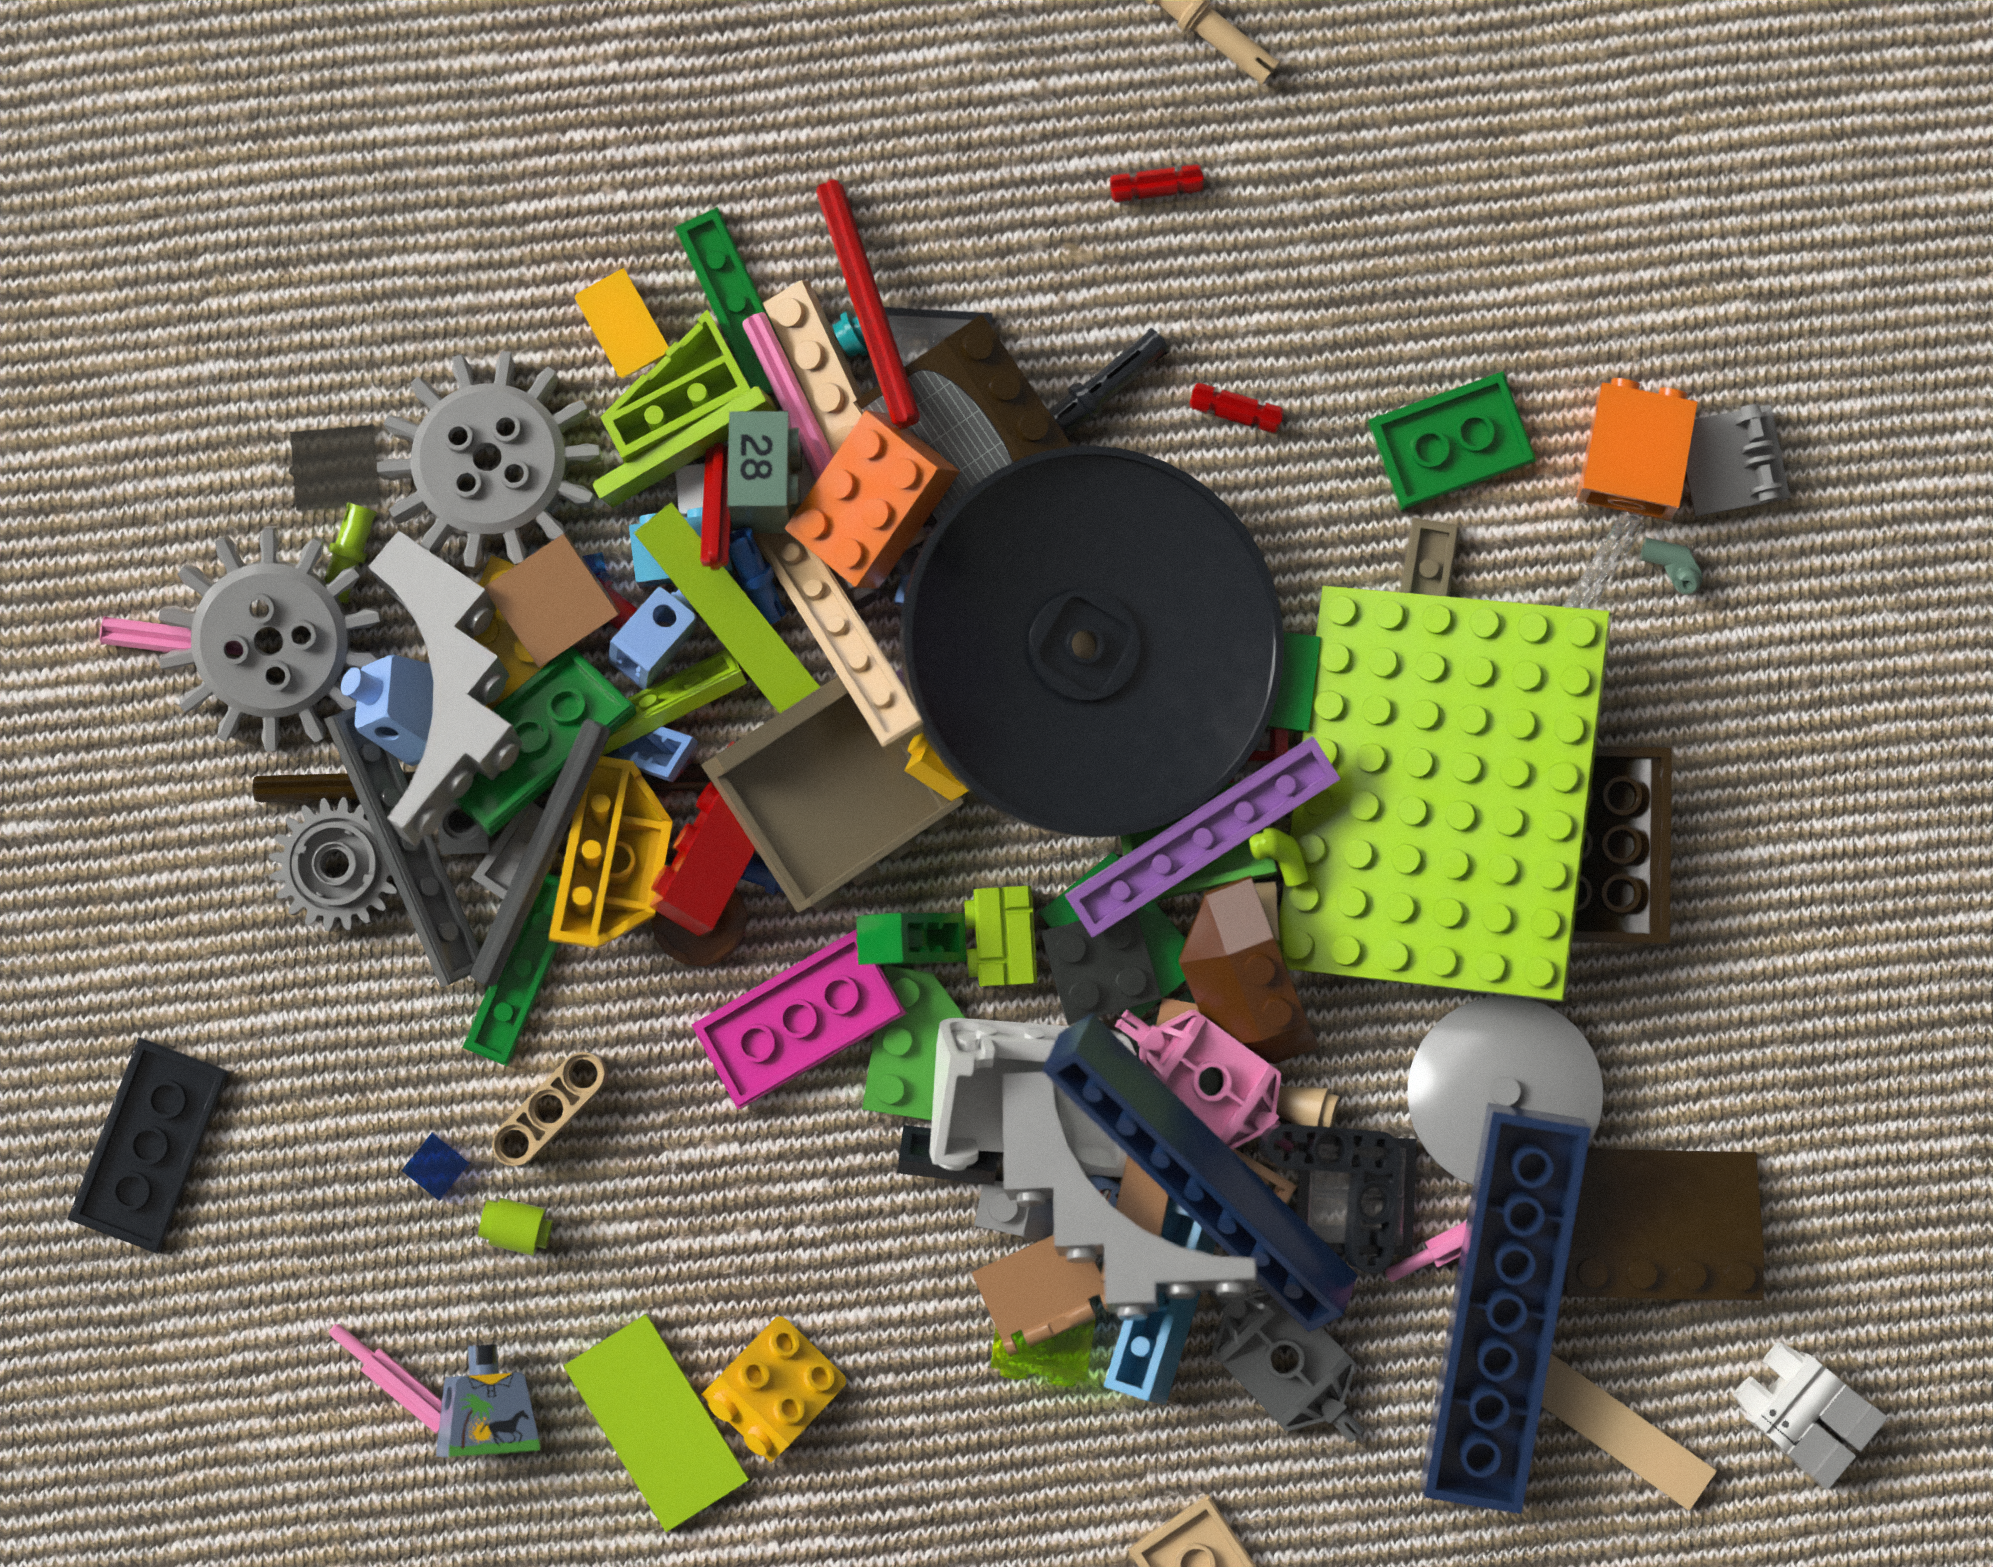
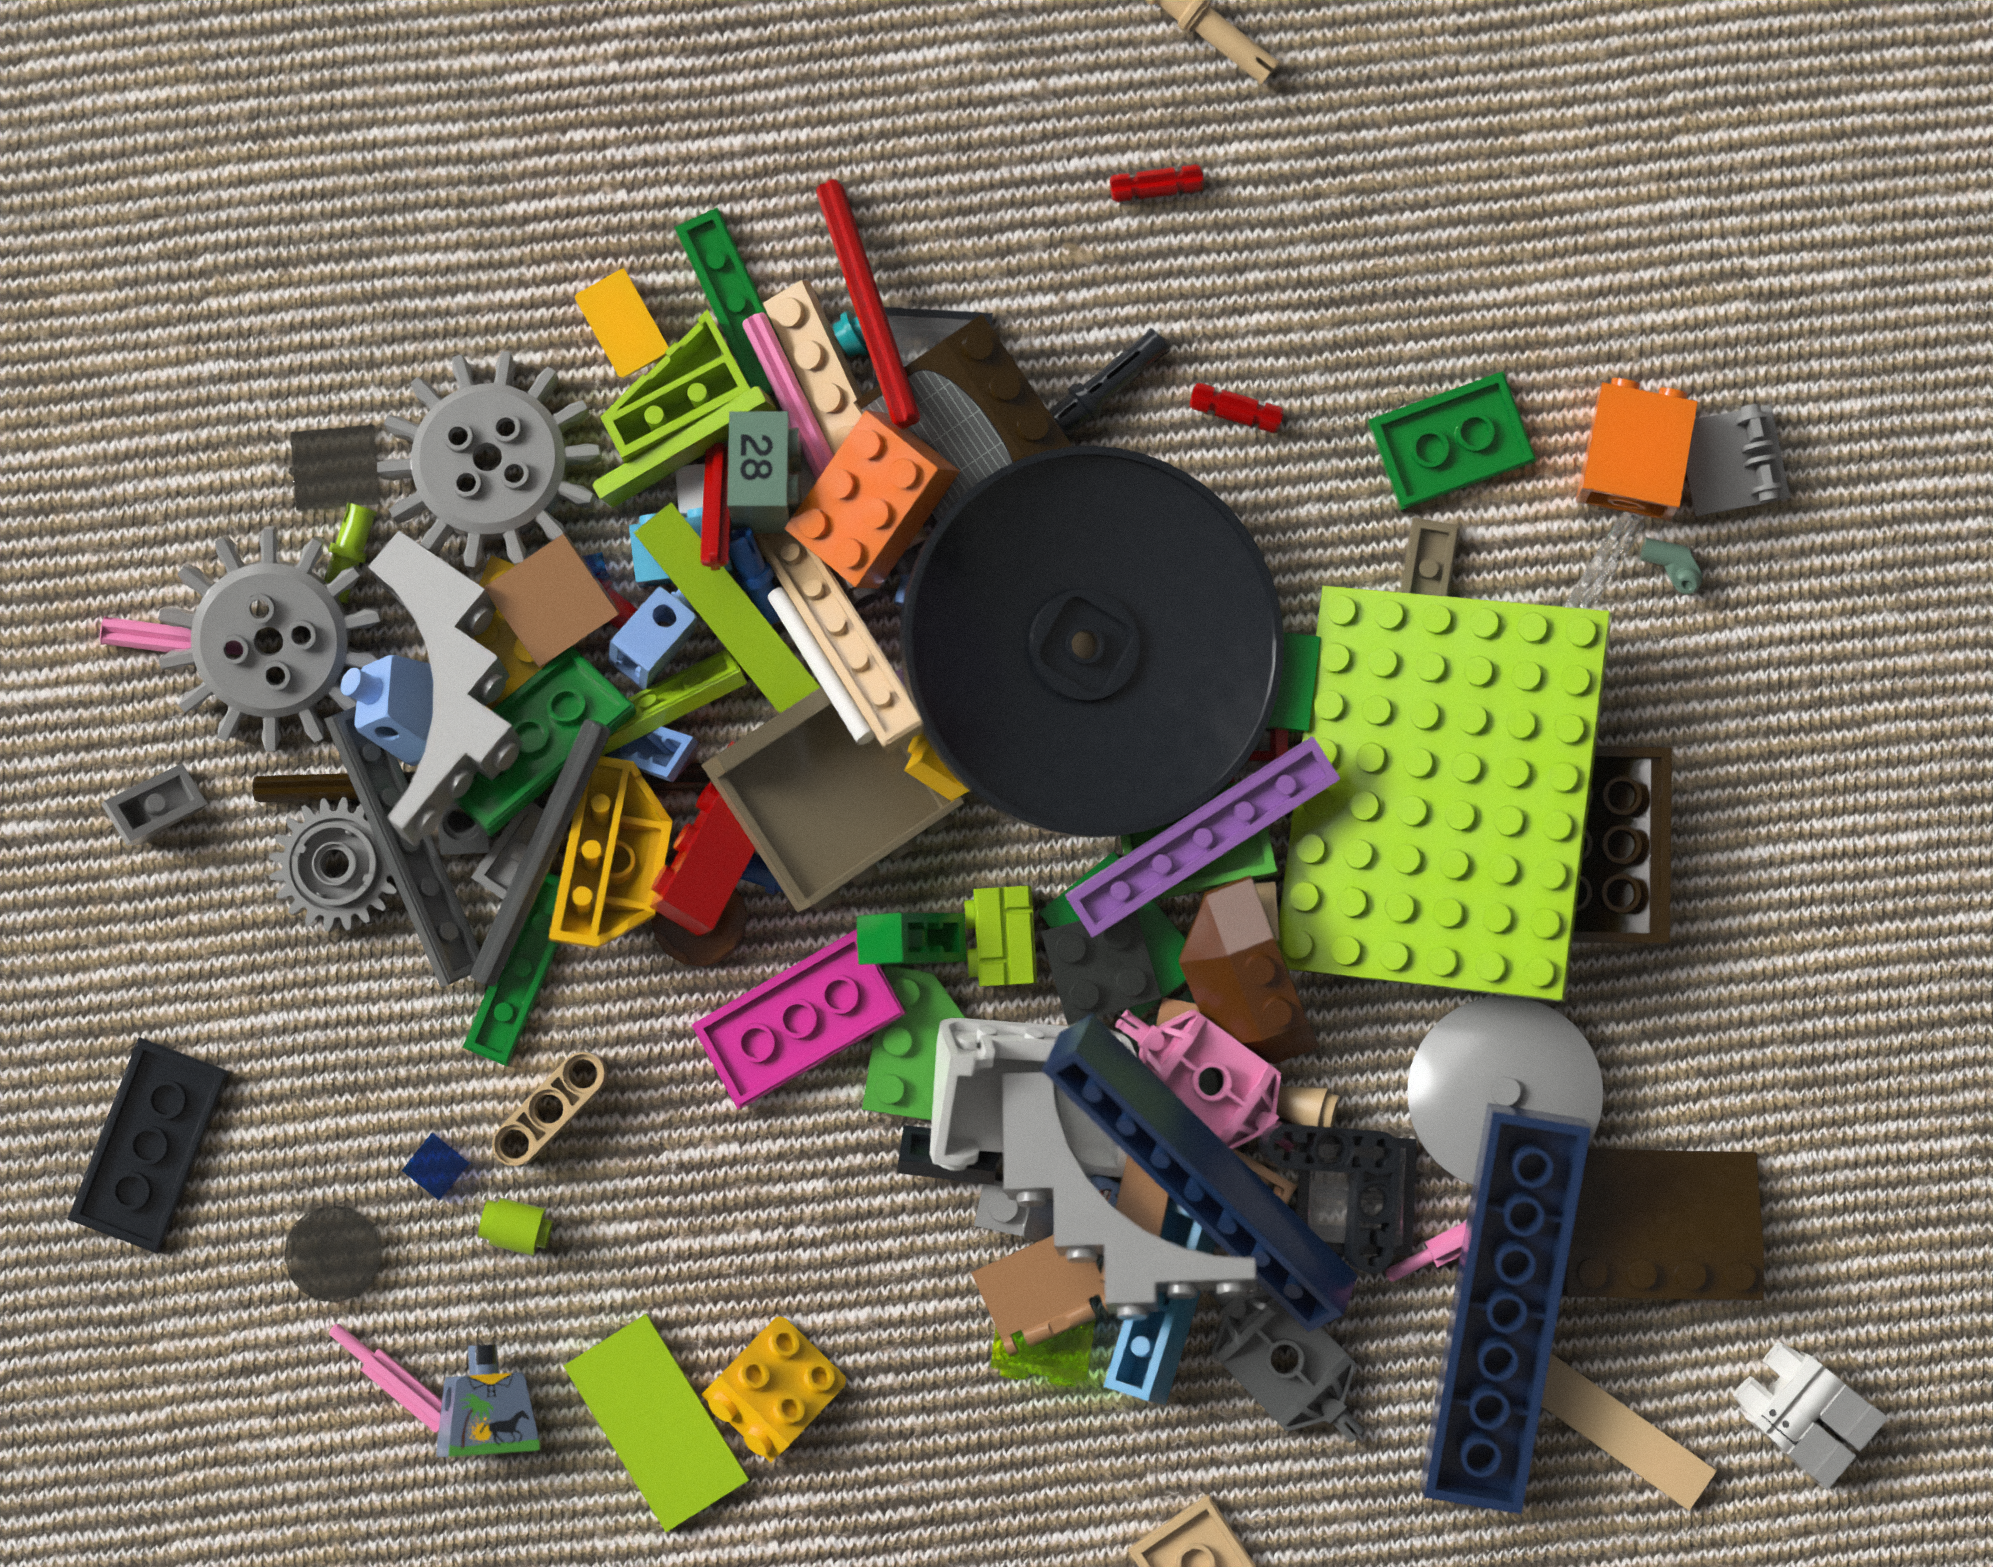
(154, 805): none -> light grey slope
(333, 1253): none -> clear smoke tile
(821, 666): none -> white bar
(1282, 849): lime arm -> none

